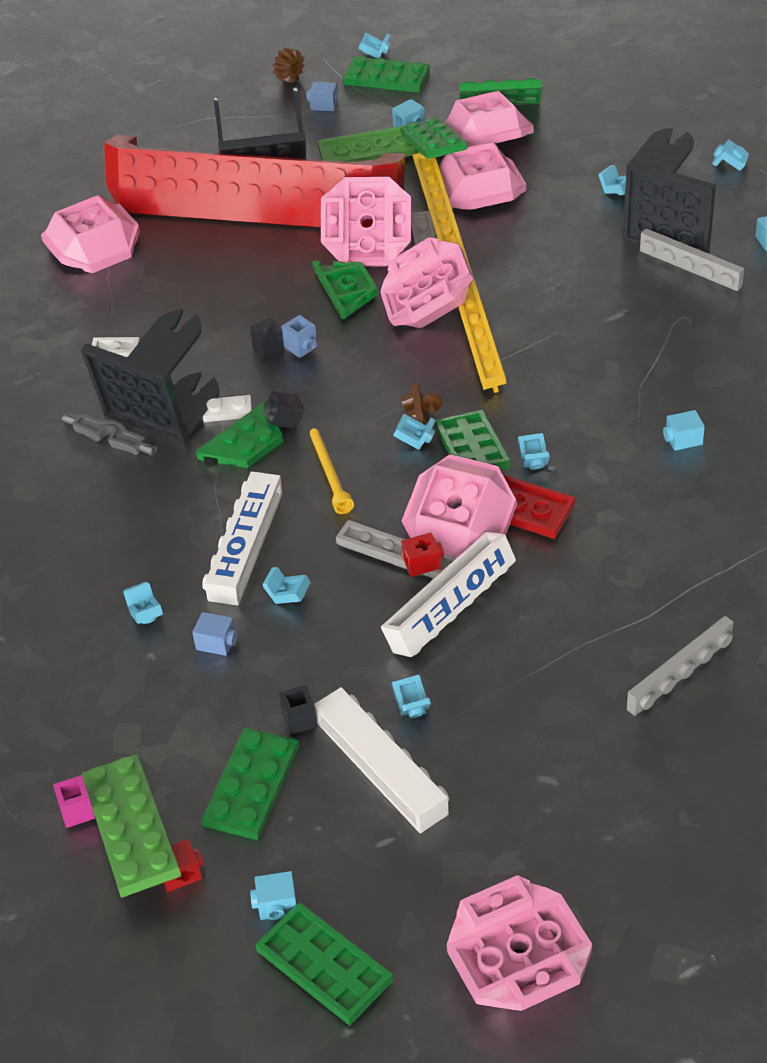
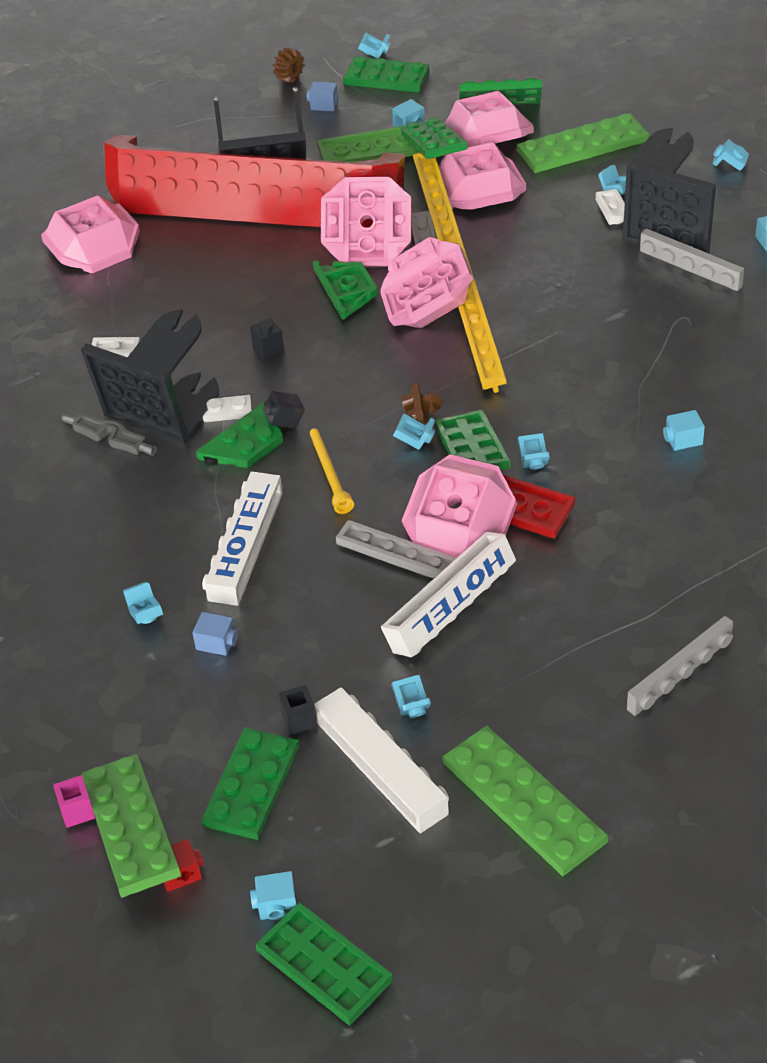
(285, 589): medium azure bracket -> none
(299, 336): medium blue brick -> none
(422, 554): red brick -> none
(511, 919): bright pink piece -> none
(525, 800): none -> bright green plate
(582, 142): none -> bright green plate
(611, 205): none -> white plate

